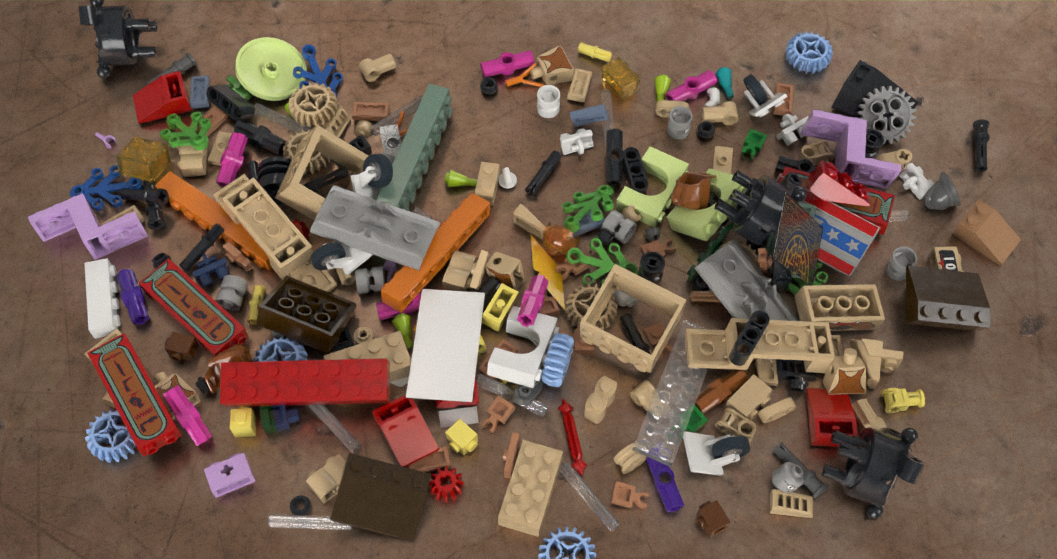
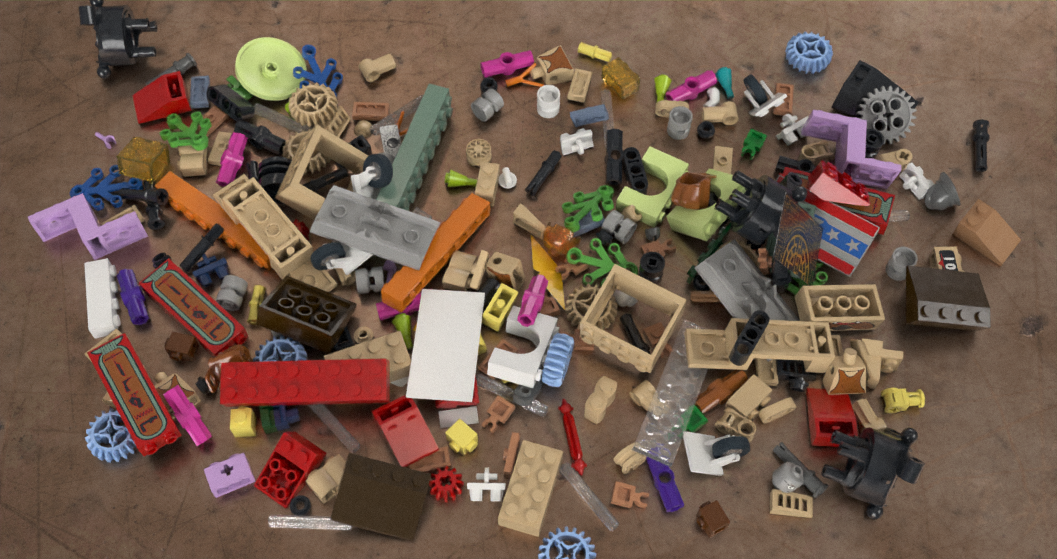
(232, 254): nougat plate -> none
(289, 468): none -> red slope
(477, 488): none -> white hips
(478, 152): none -> tan wheel
(486, 104): none -> light grey wheel

